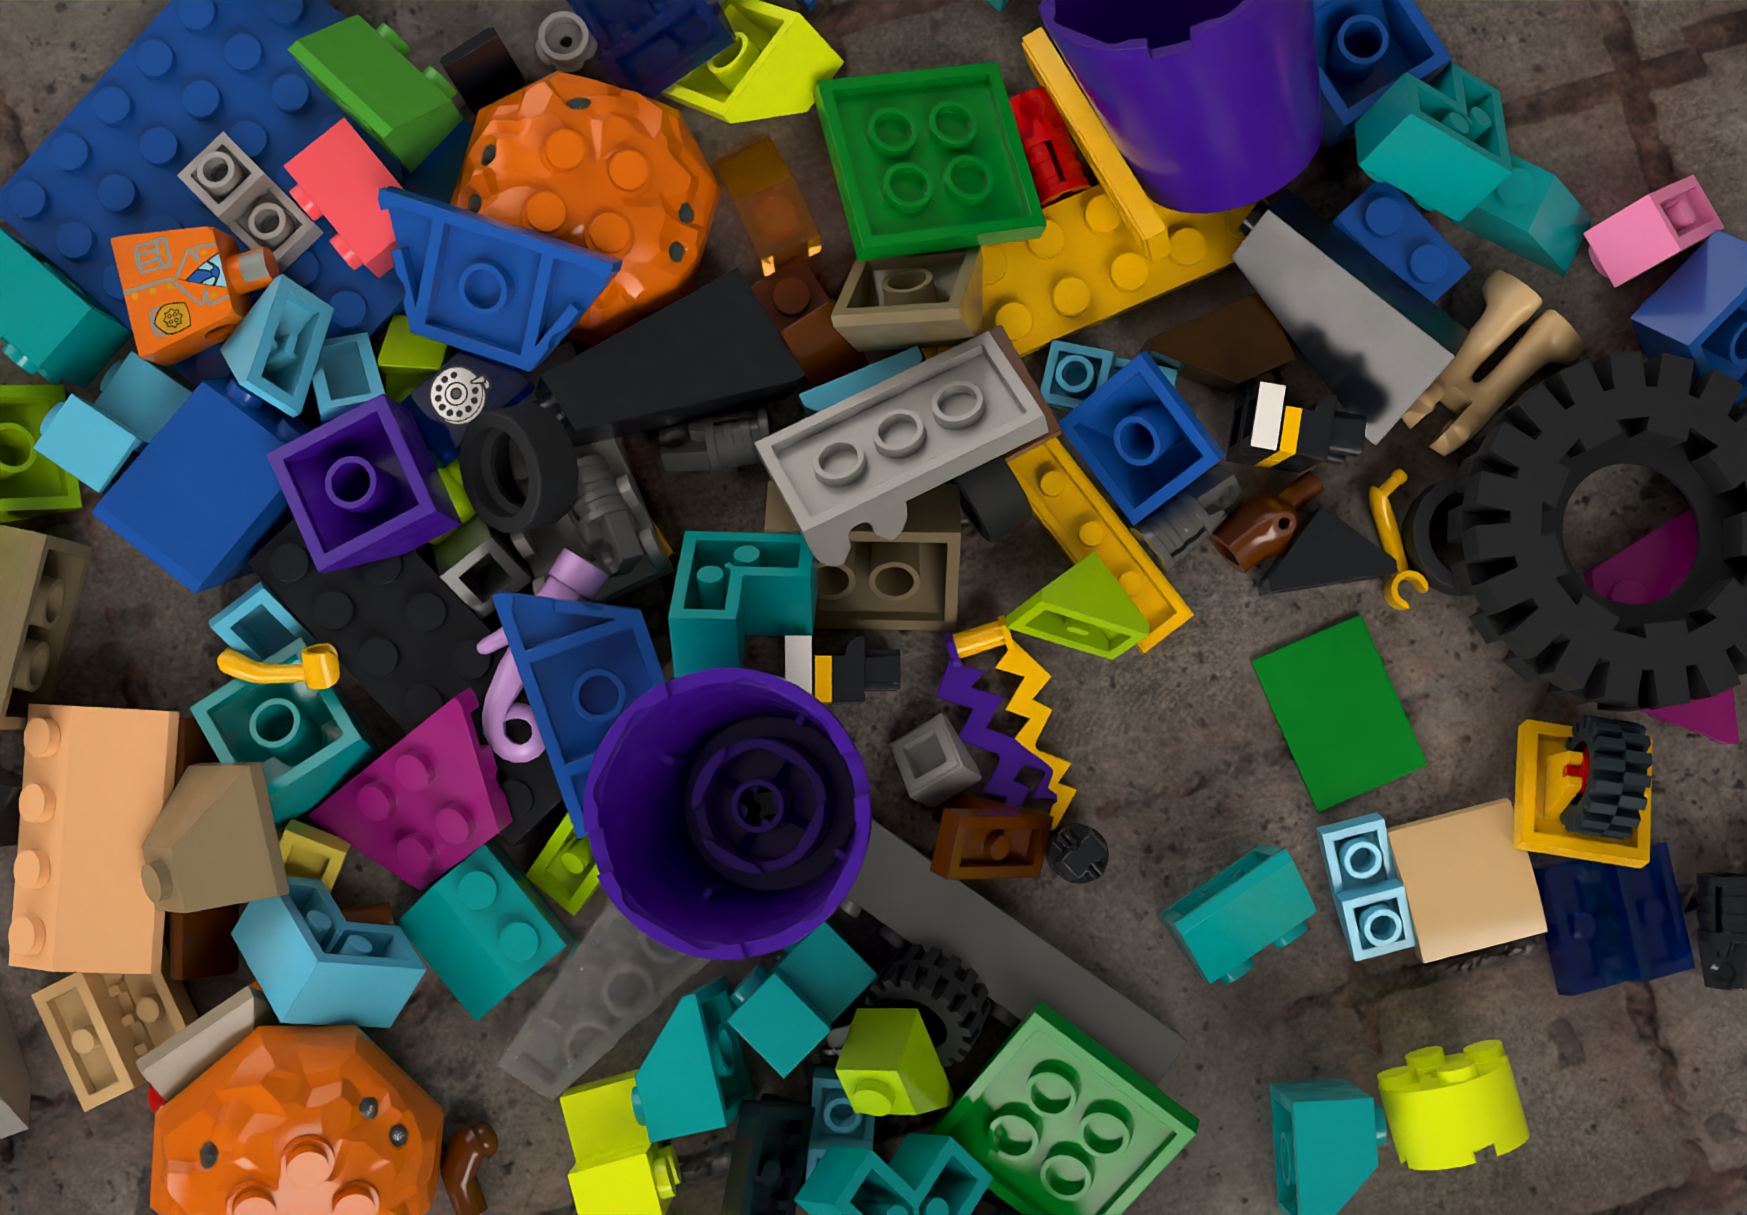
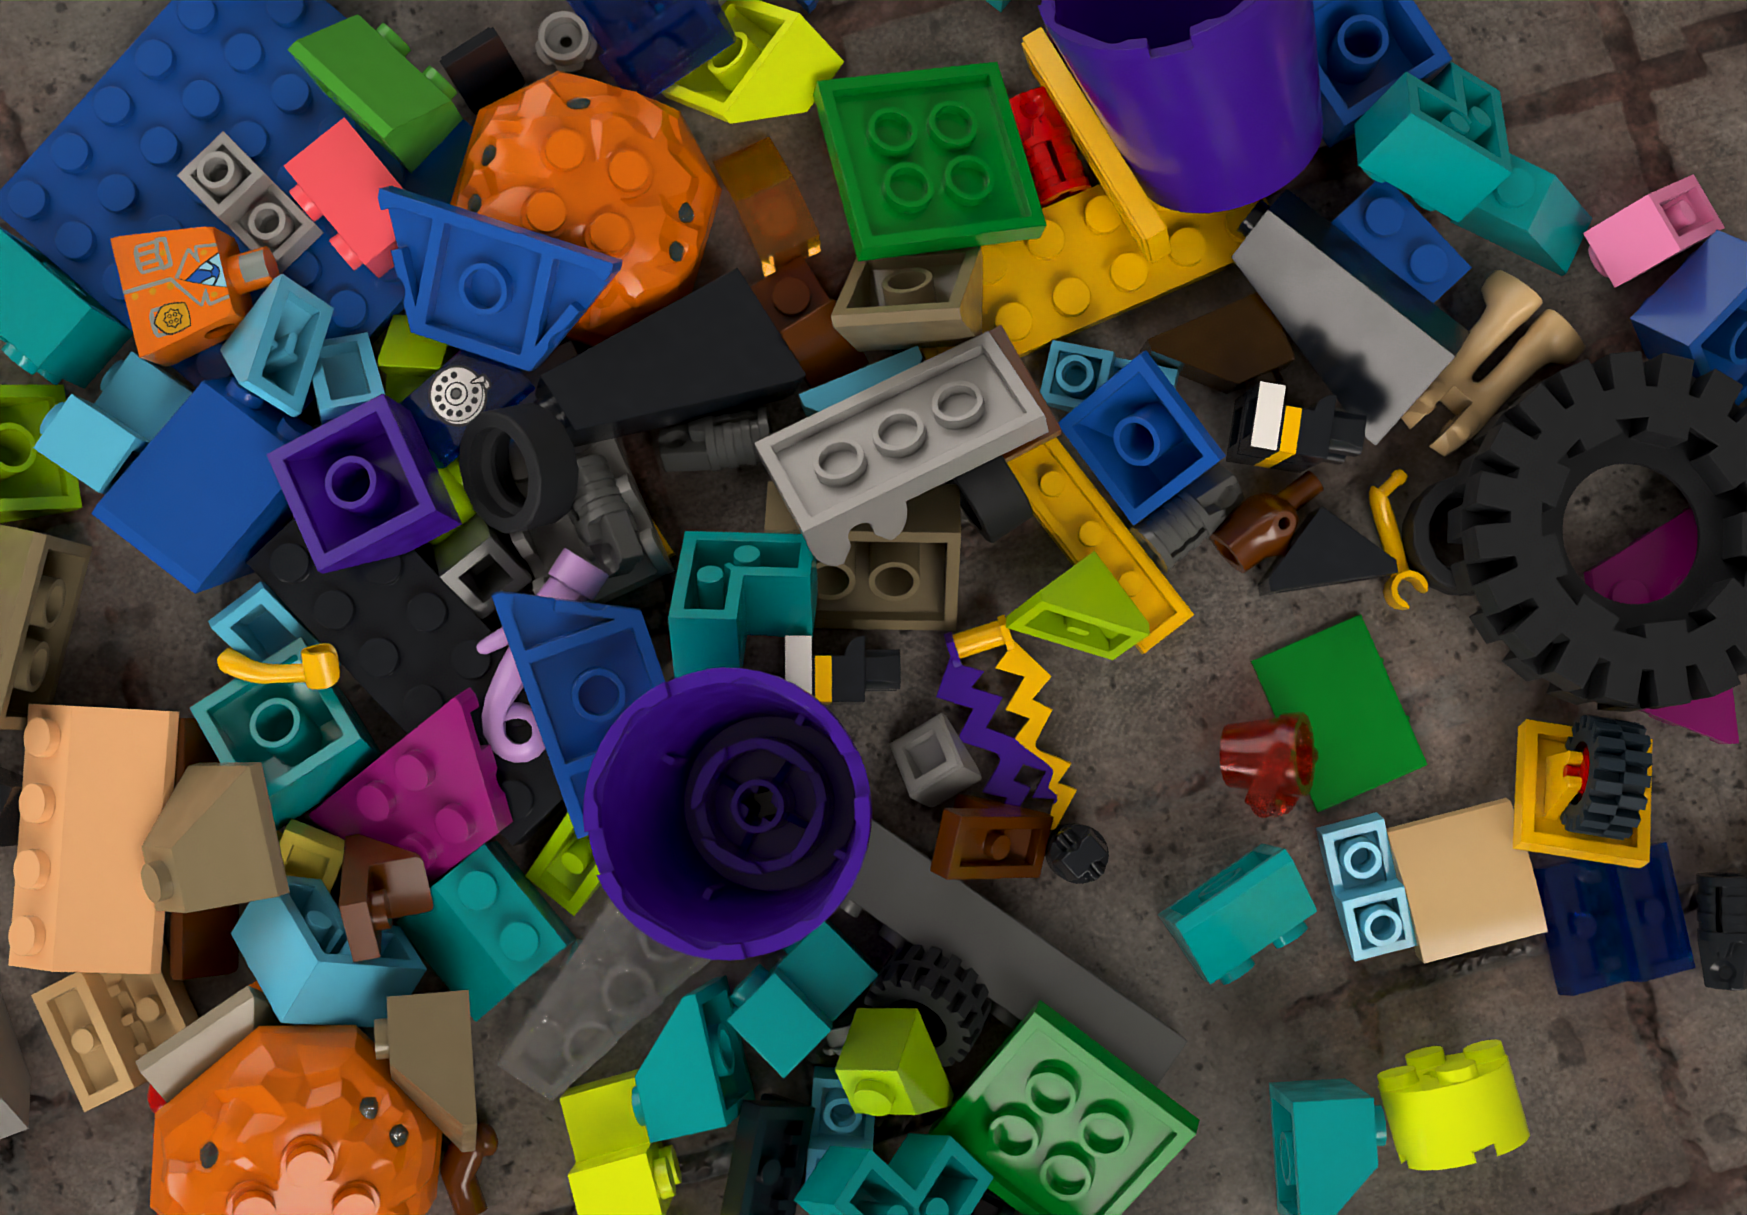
(378, 886): none -> reddish brown slope
(433, 1058): none -> dark tan slope
(1270, 760): none -> clear red piece

